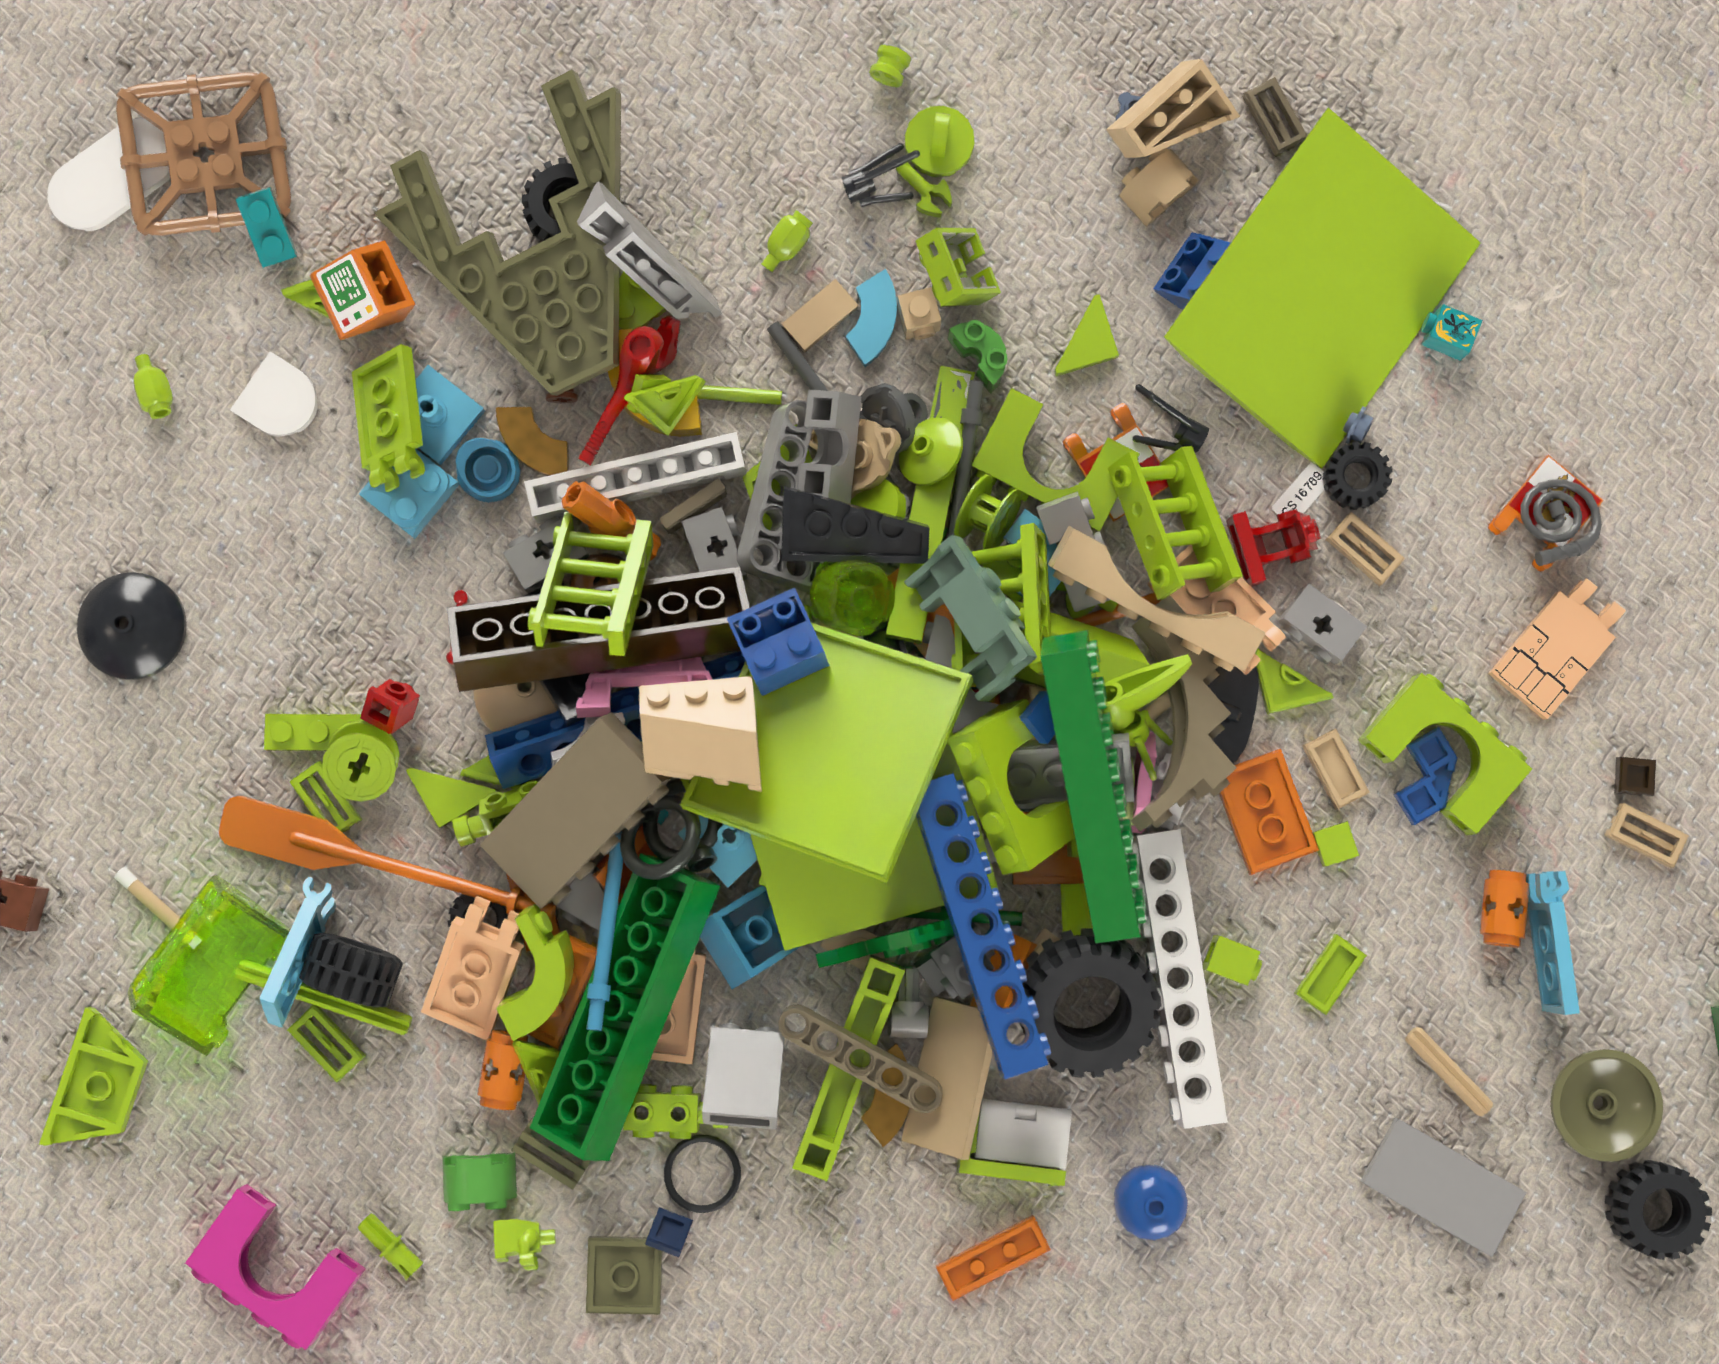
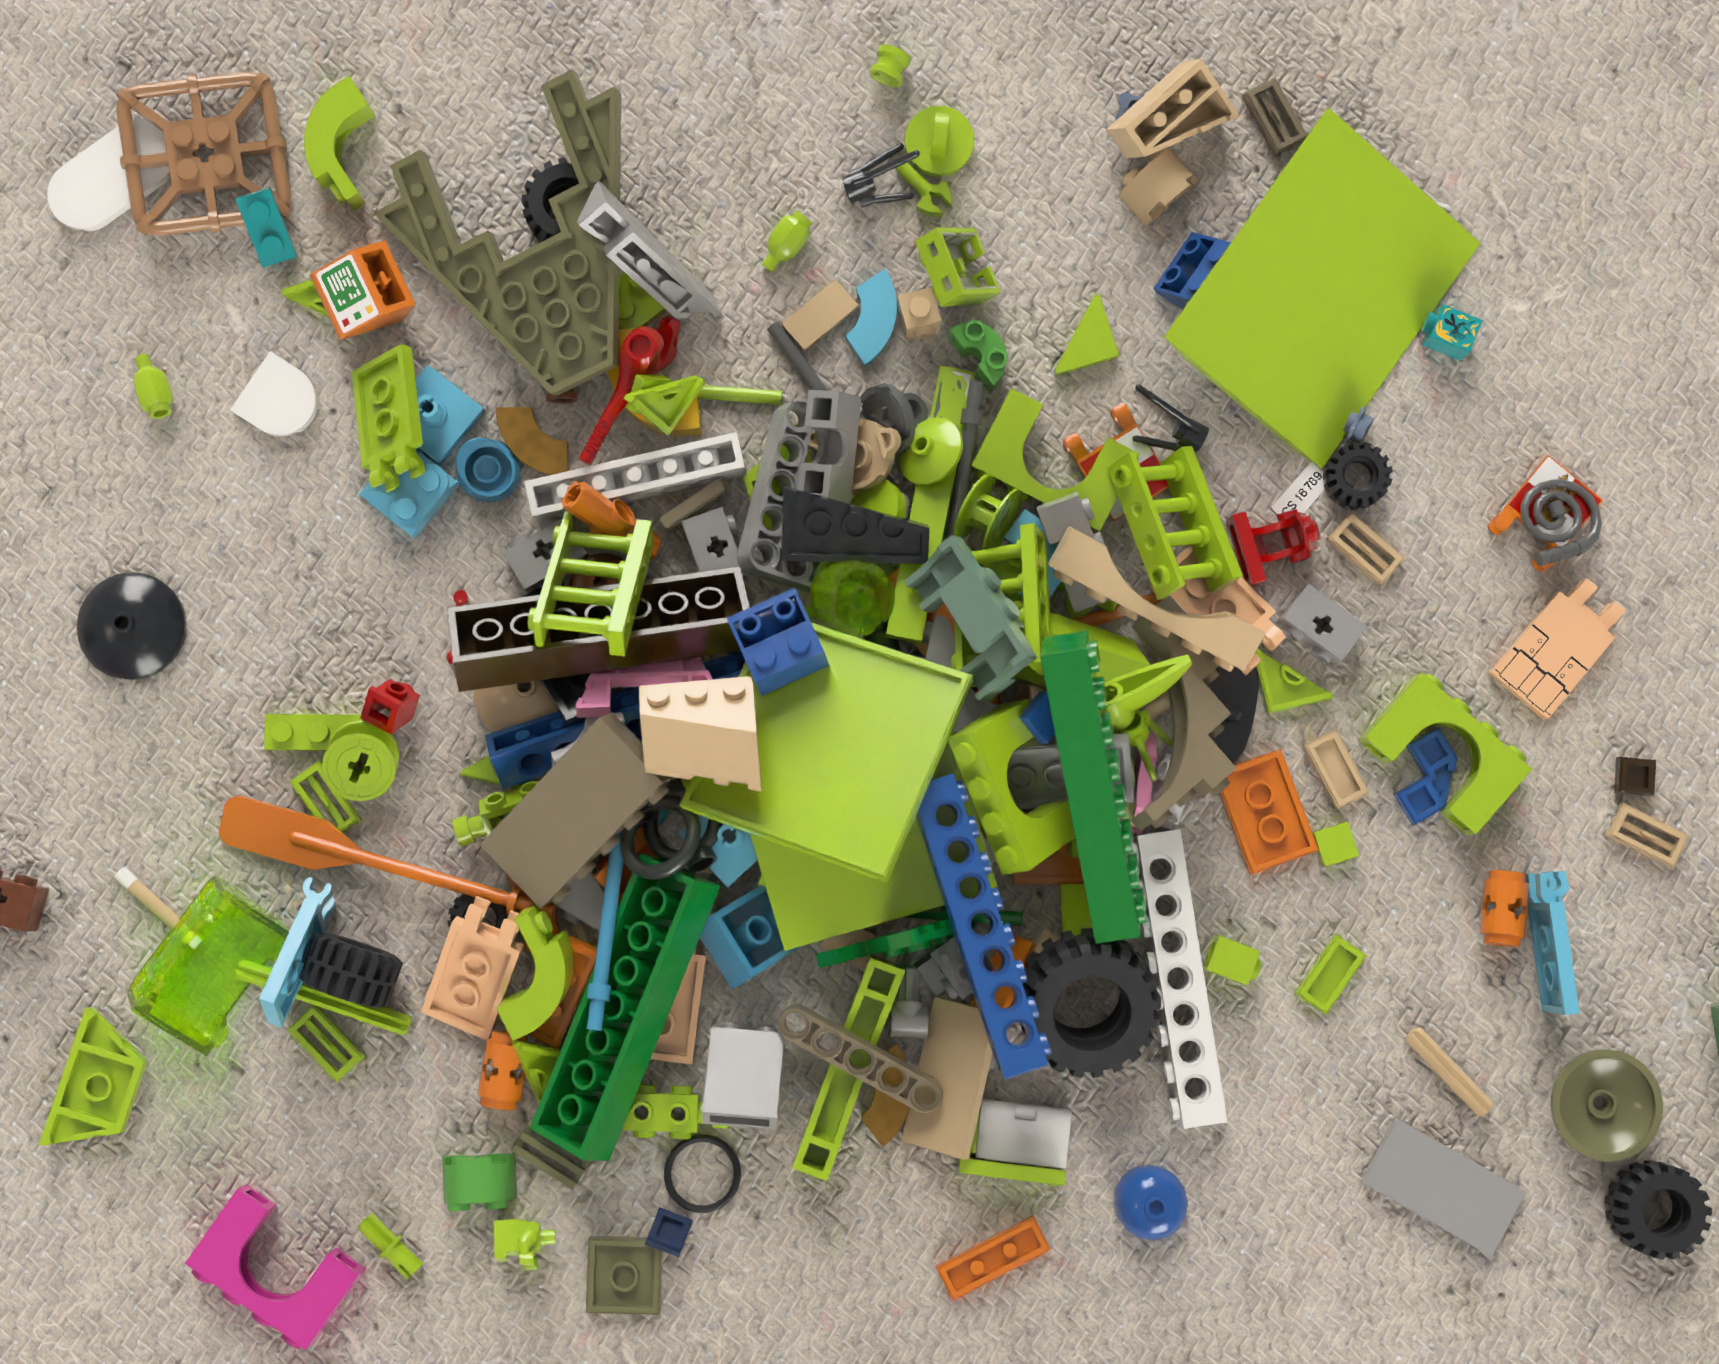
(327, 128): none -> lime arch
(447, 796): lime tile -> none

